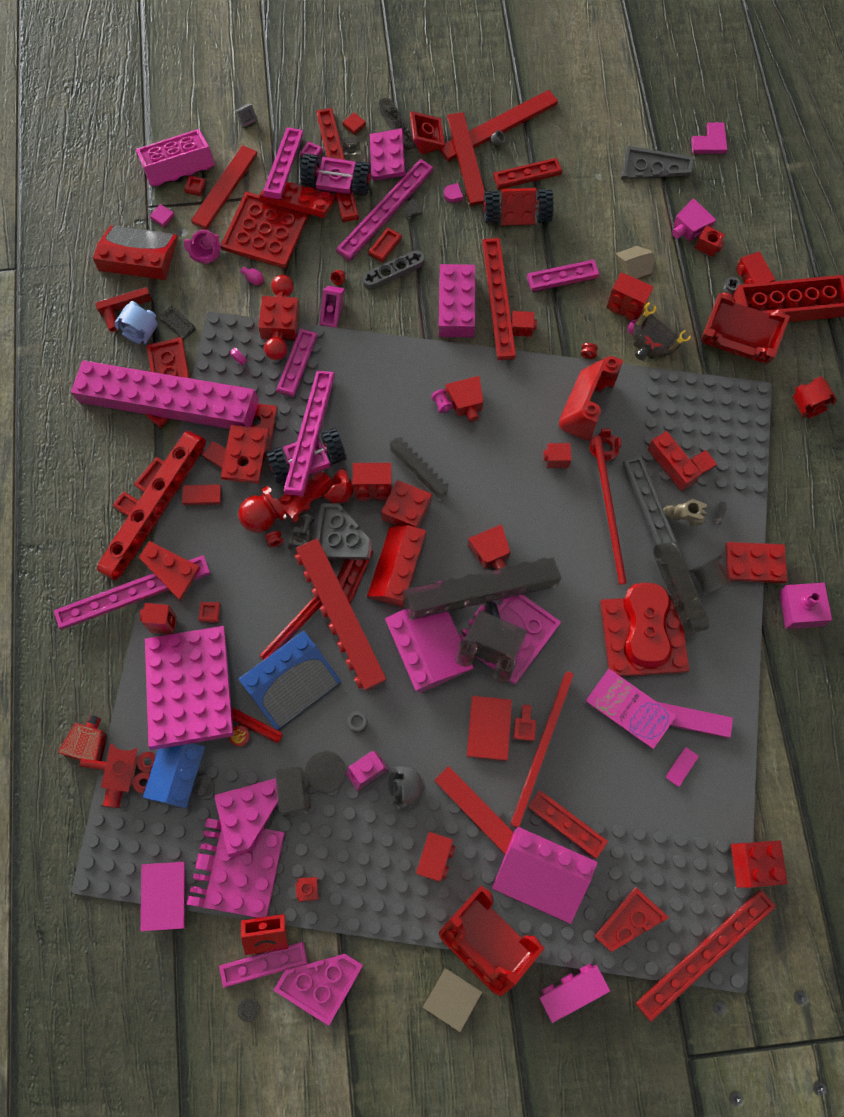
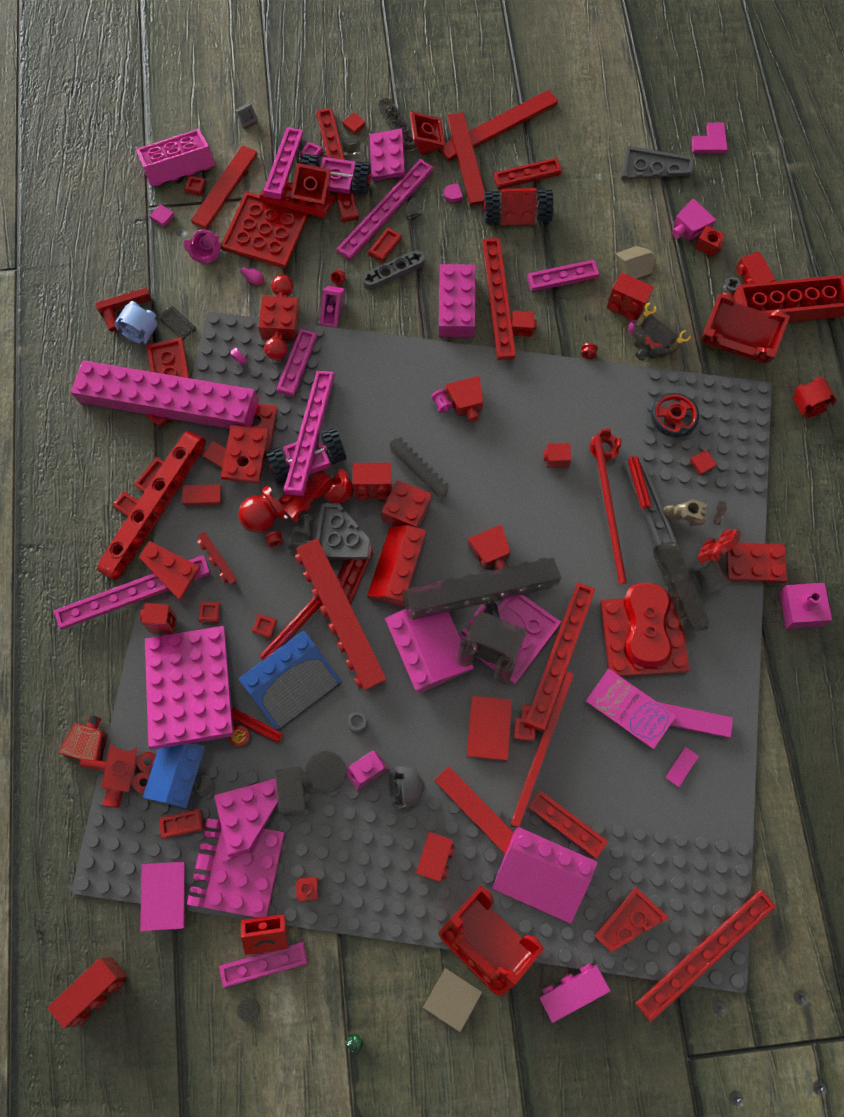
(88, 993): none -> red brick
(135, 252): red slope -> none
(181, 824): none -> red plate
(215, 558): none -> red wing
(264, 626): none -> red tile
(311, 184): none -> red slope
(320, 985): dark pink plate -> none
(354, 1043): none -> clear green hinge
(498, 138): dark grey hinge -> none
(560, 657): none -> red plate
(580, 413): red windscreen -> none
(639, 482): none -> red axle
(674, 461): red brick -> none
(678, 408): none -> red wheel
(715, 548): none -> red plate
(759, 864): red brick -> none

